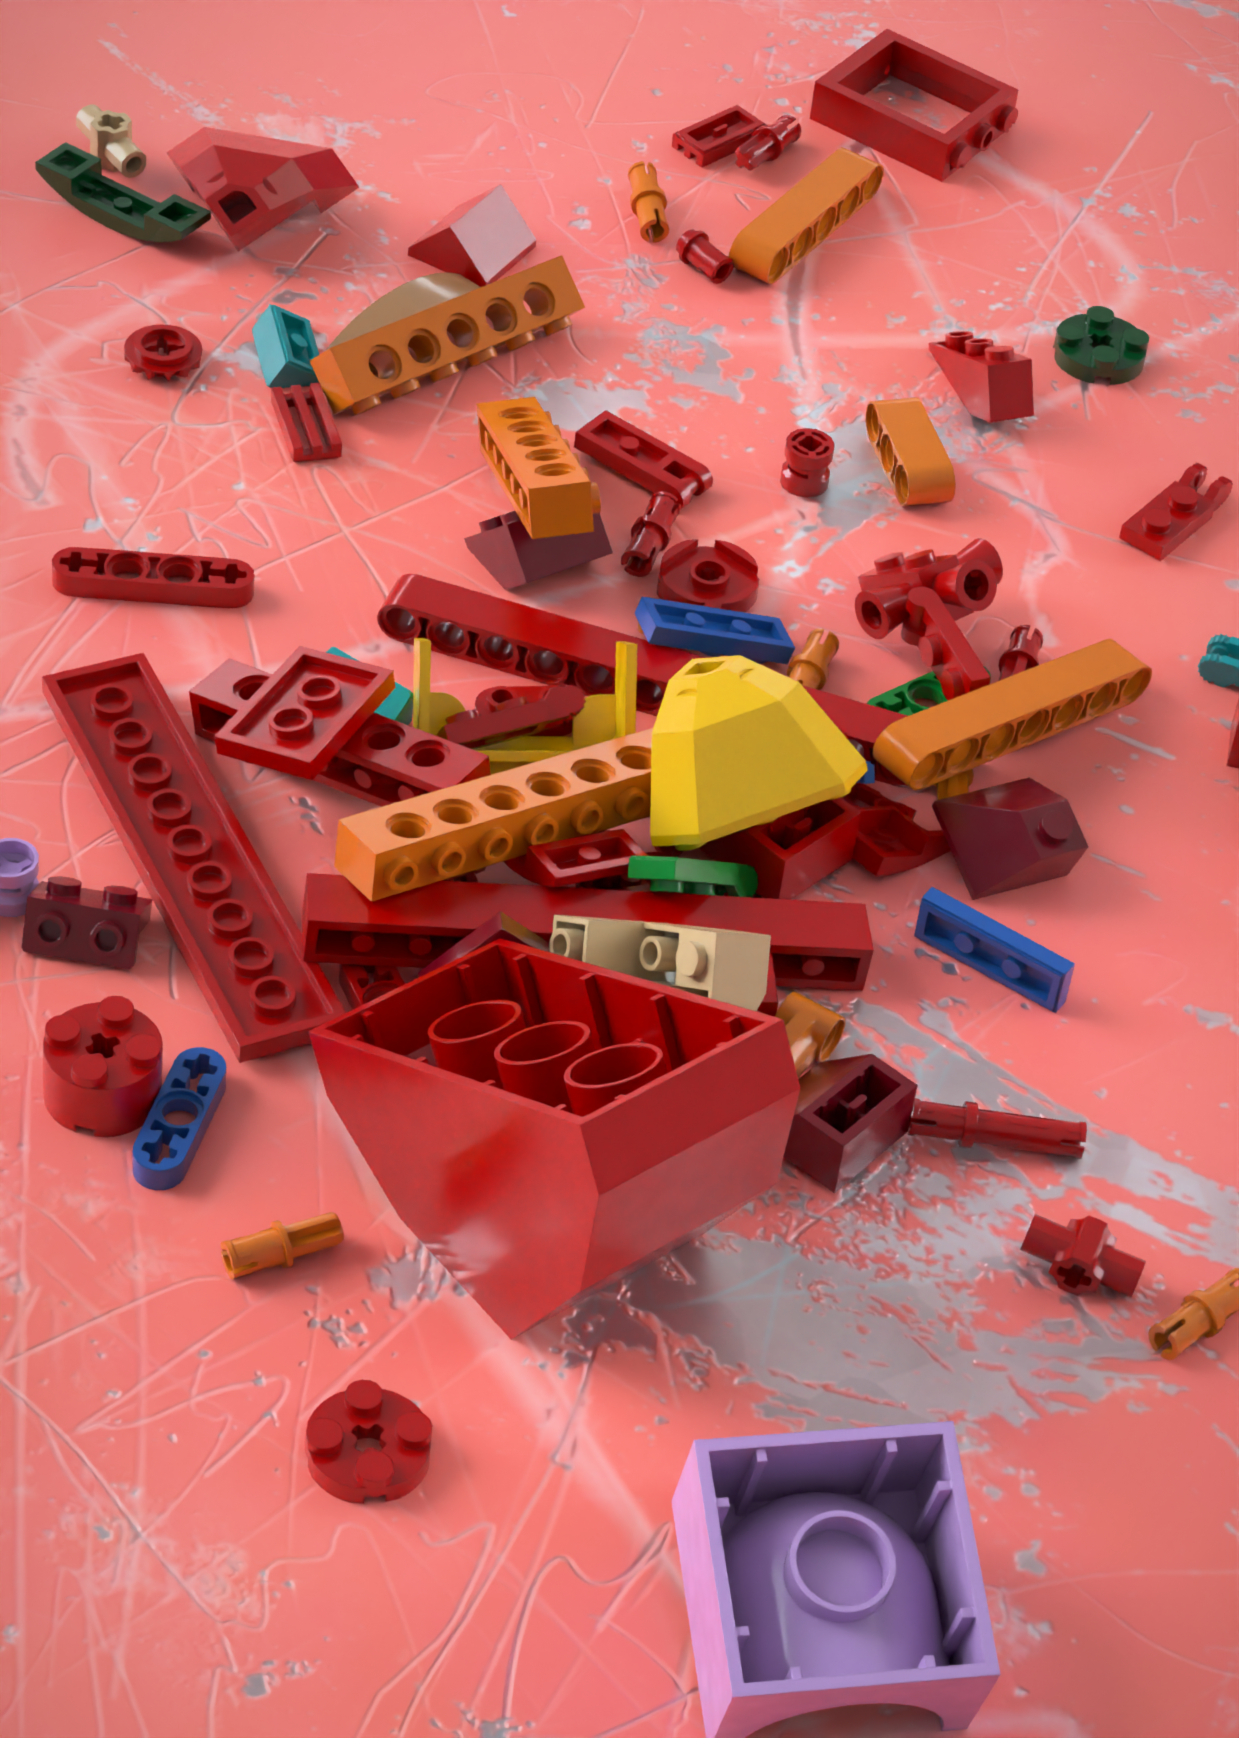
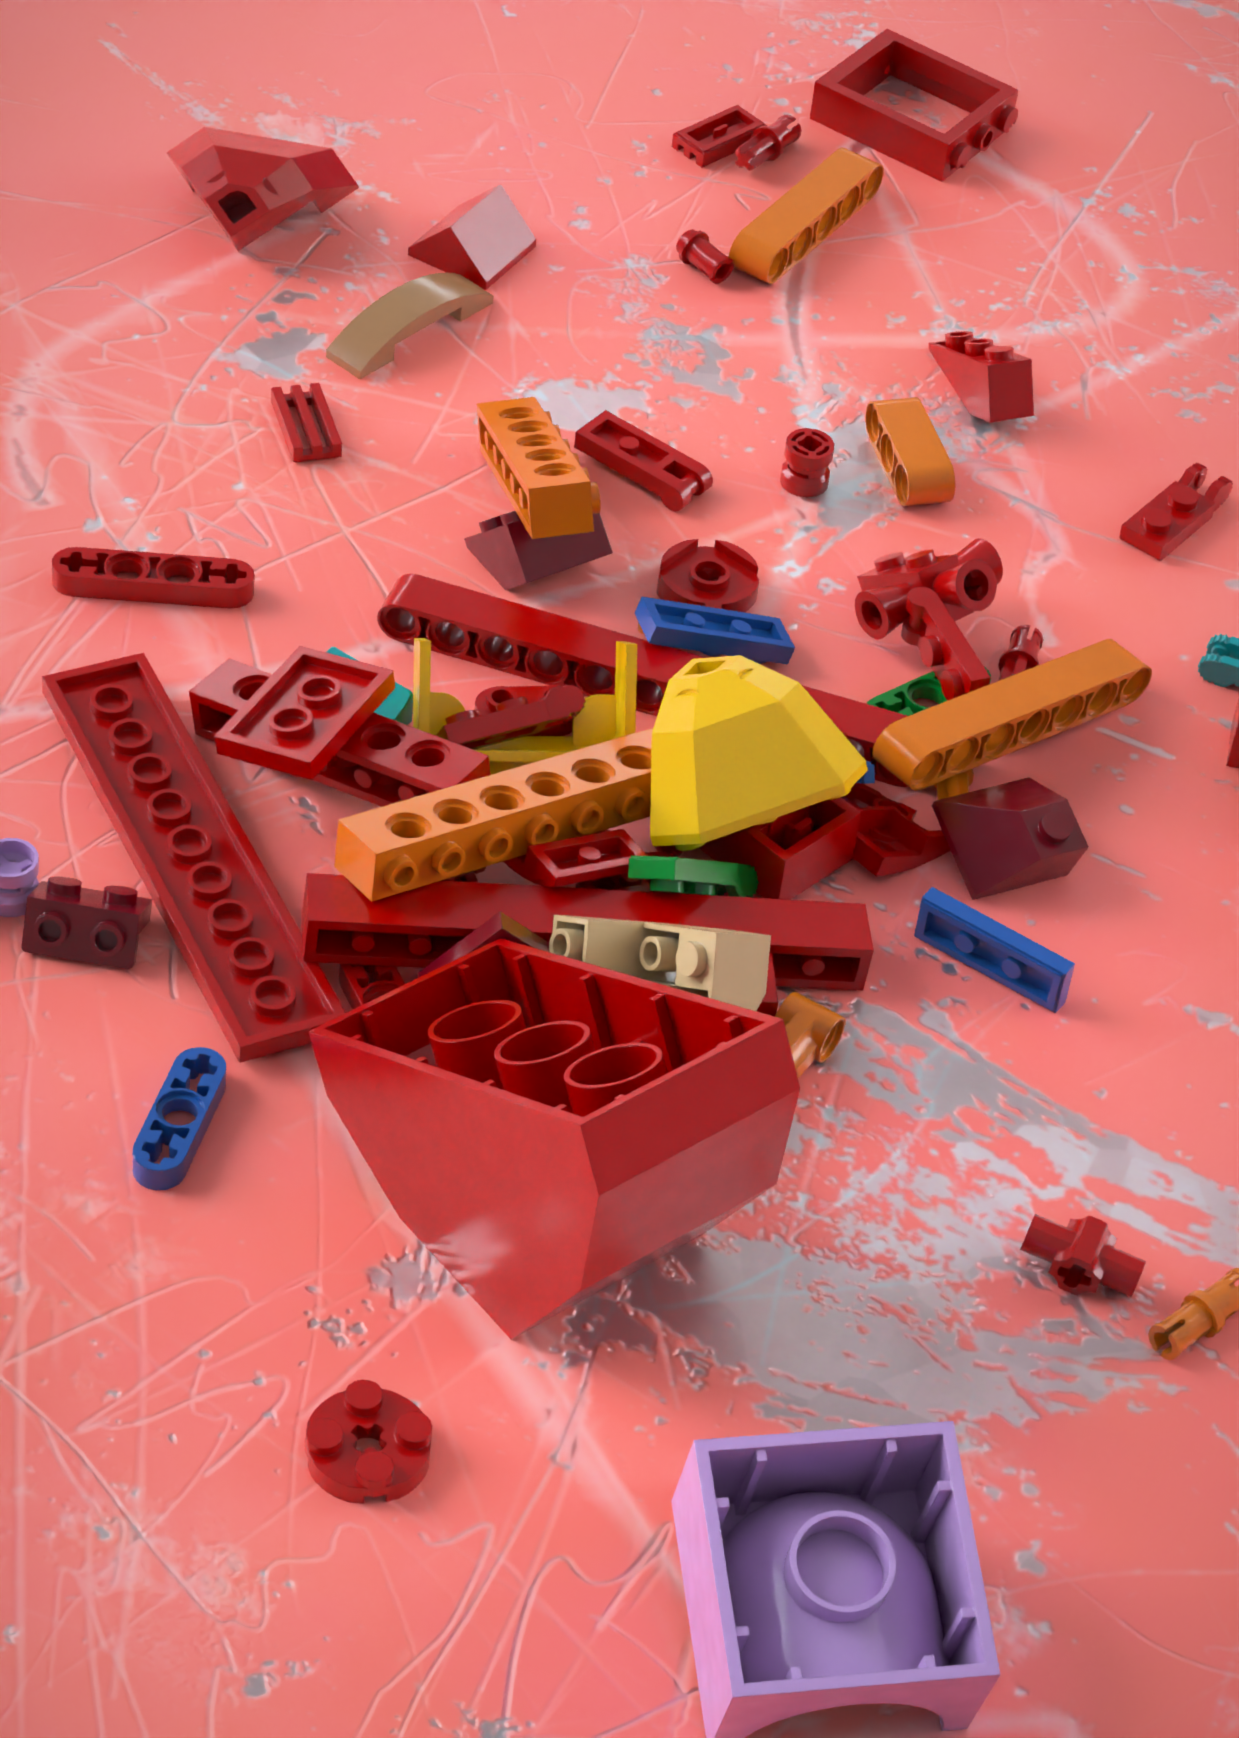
(80, 182): dark green slope -> none
(102, 1067): red brick -> none
(111, 140): tan axle -> none
(179, 344): red gear -> none
(280, 1244): orange axle -> none
(285, 348): teal slope -> none
(345, 367): orange brick -> none
(648, 202): orange pin -> none
(650, 534): red pin -> none
(812, 664): orange pin -> none
(847, 1117): dark red slope -> none
(996, 1128): red pin -> none
(1100, 347): dark green plate -> none

